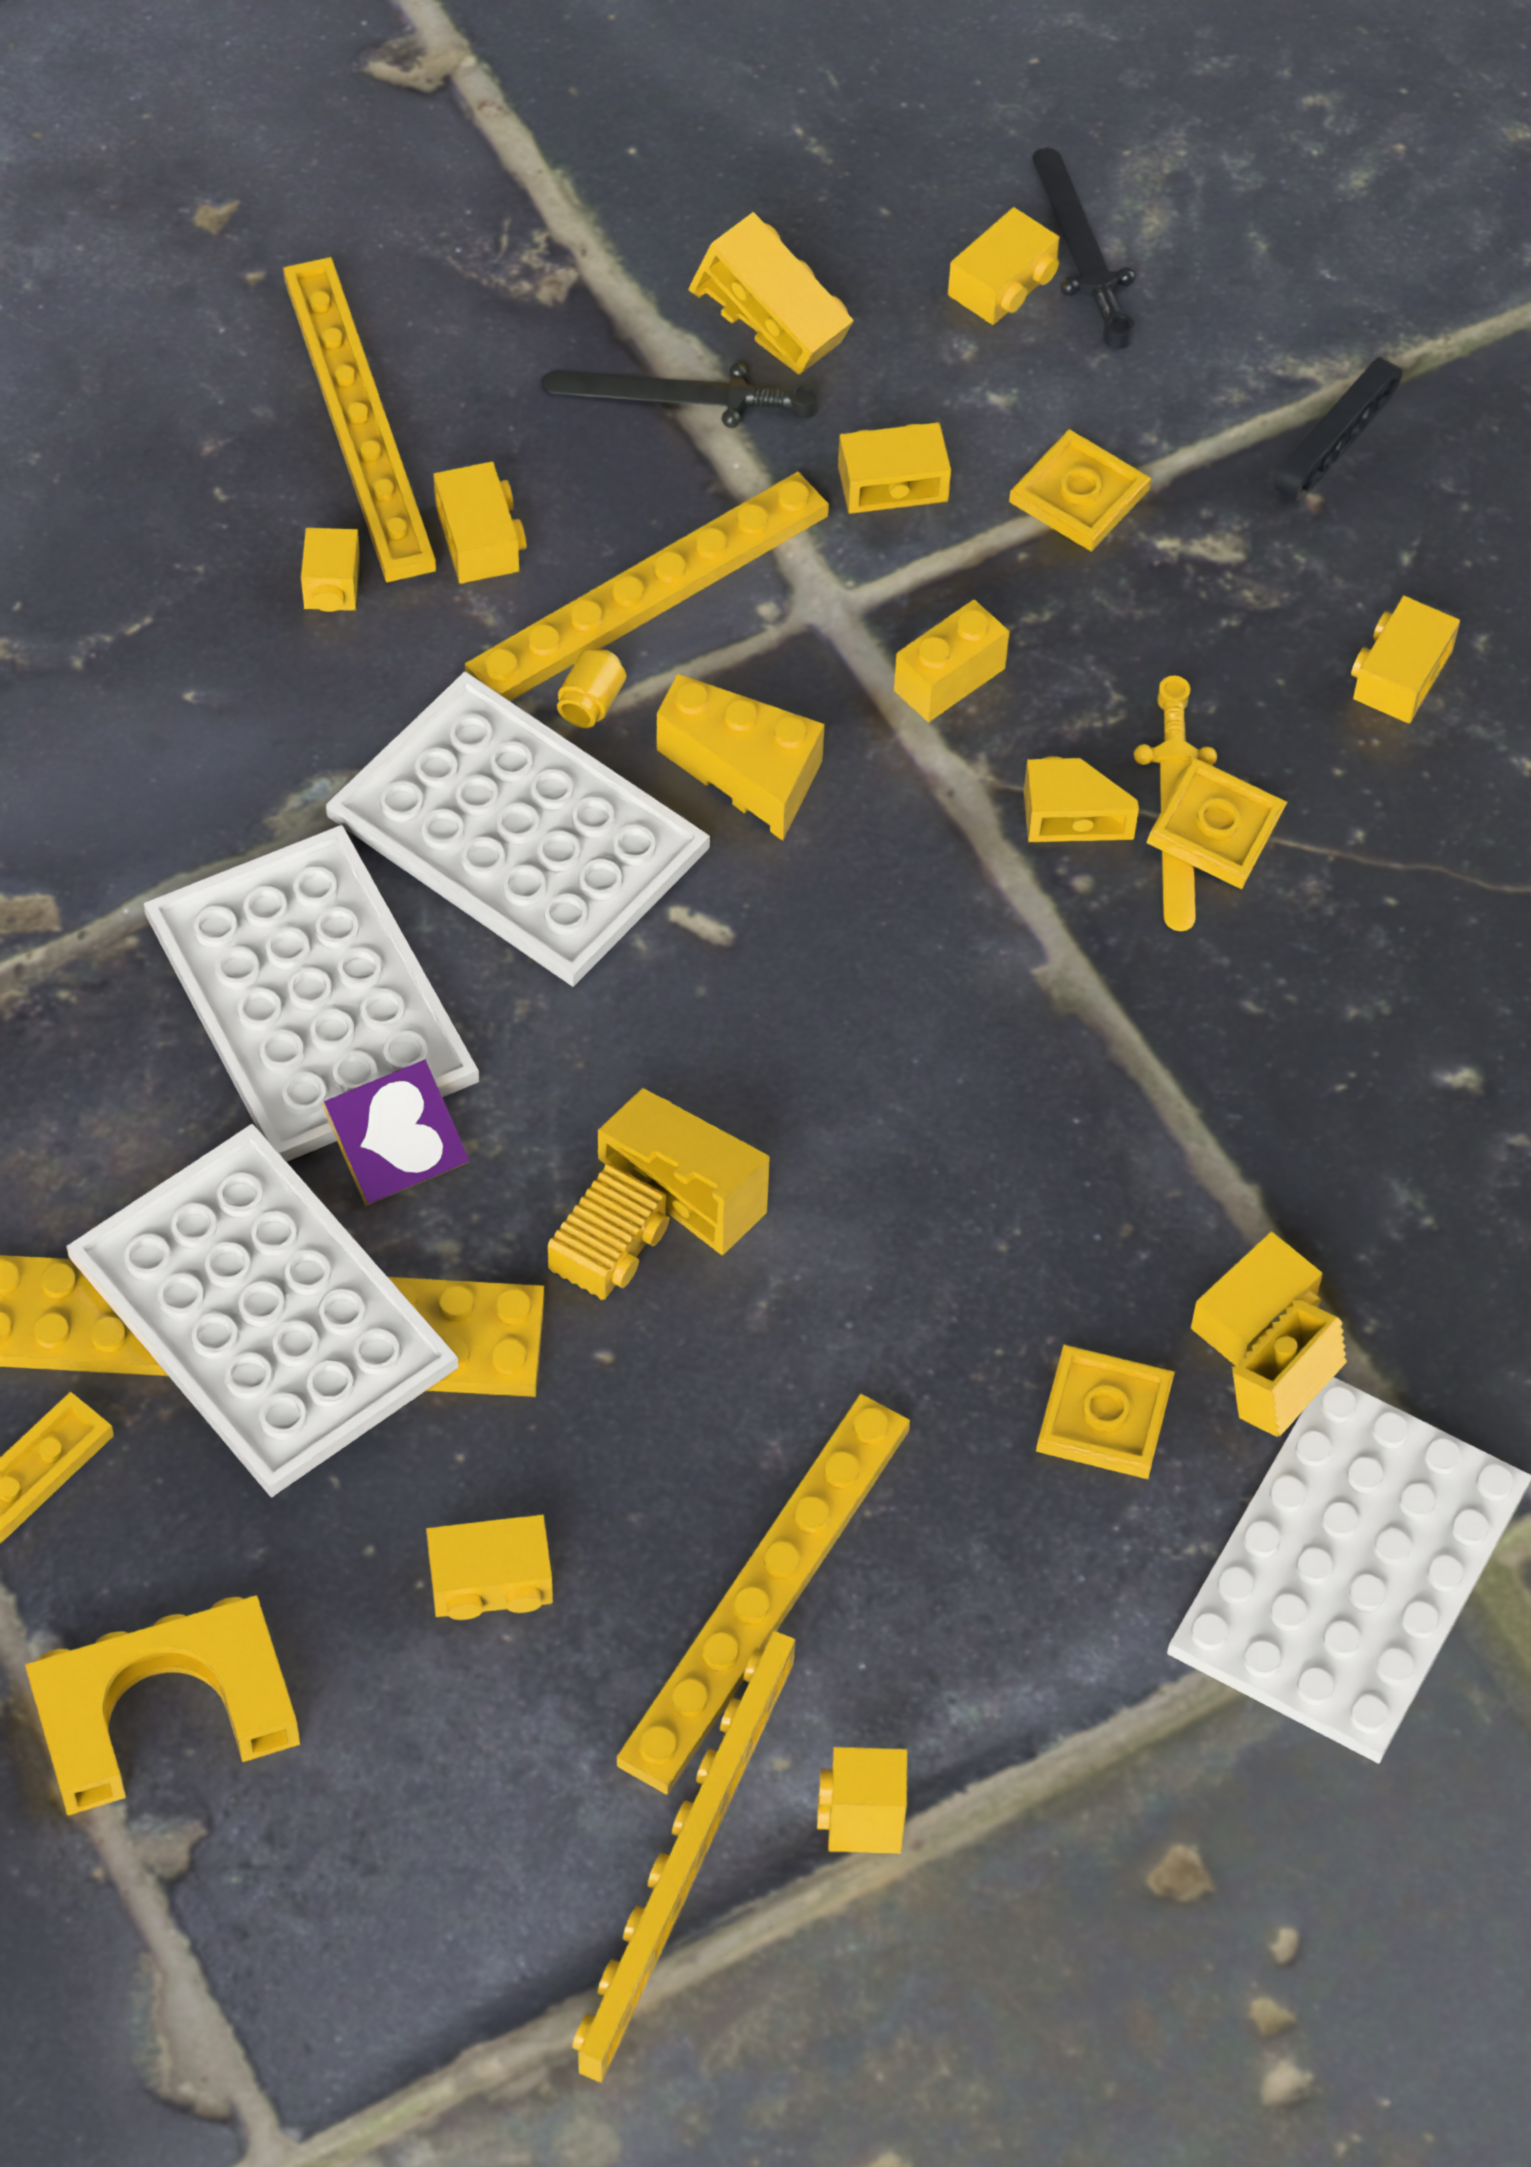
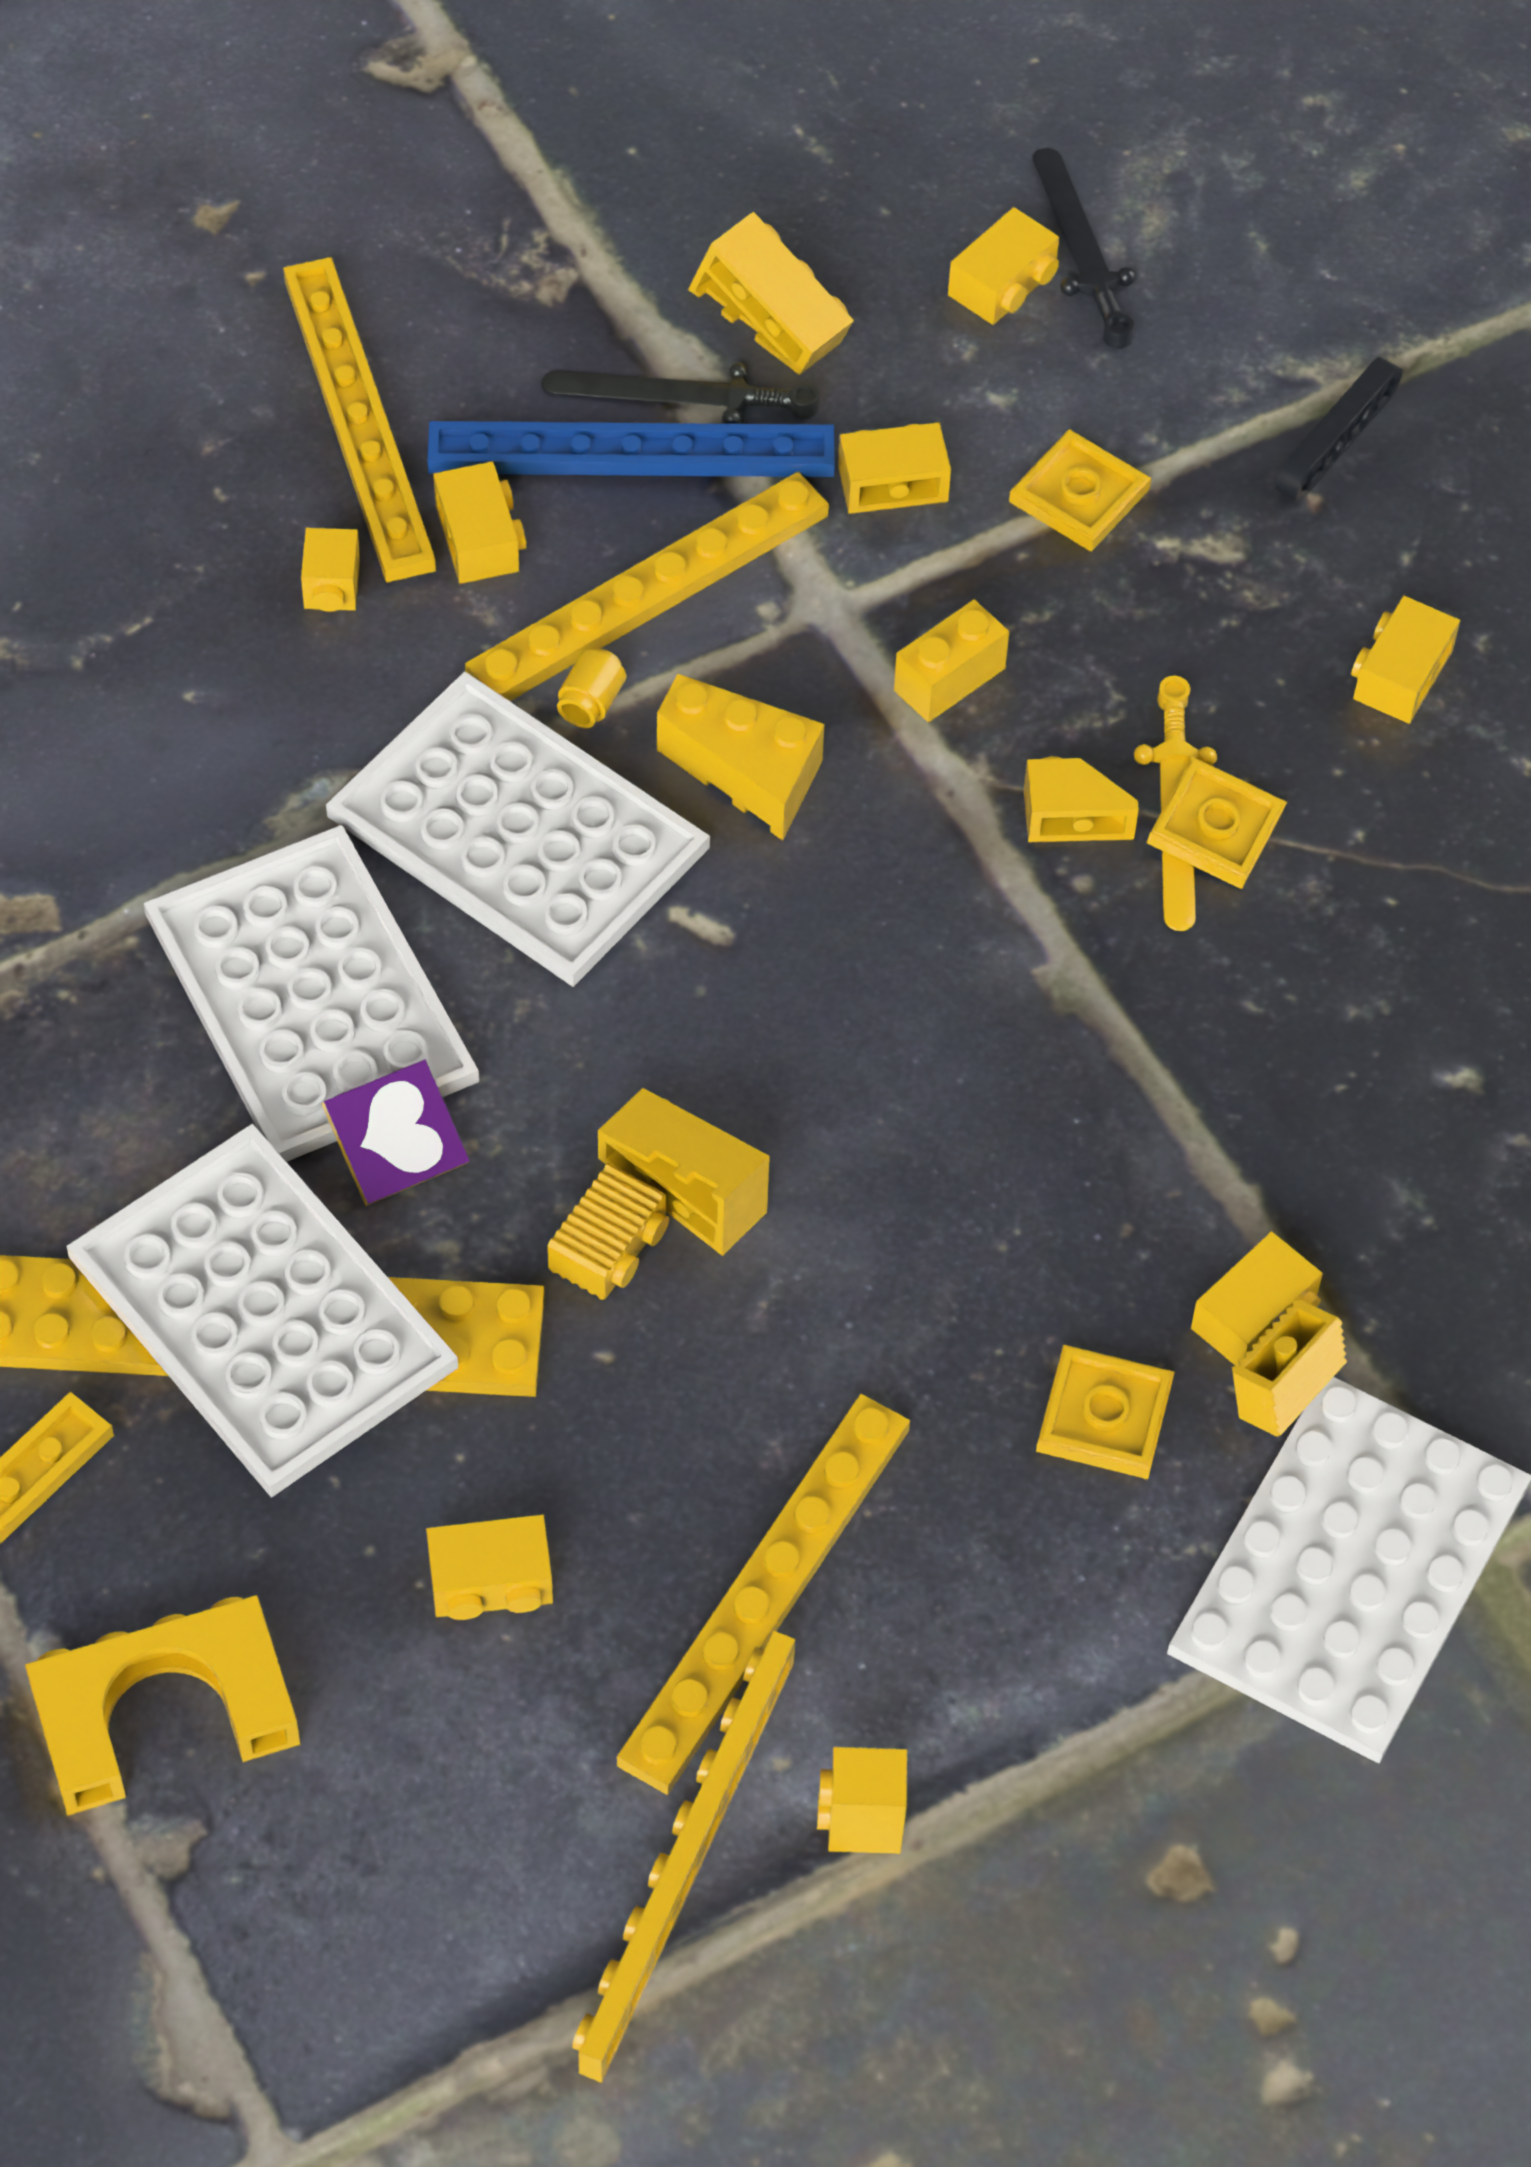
(633, 448): none -> blue plate

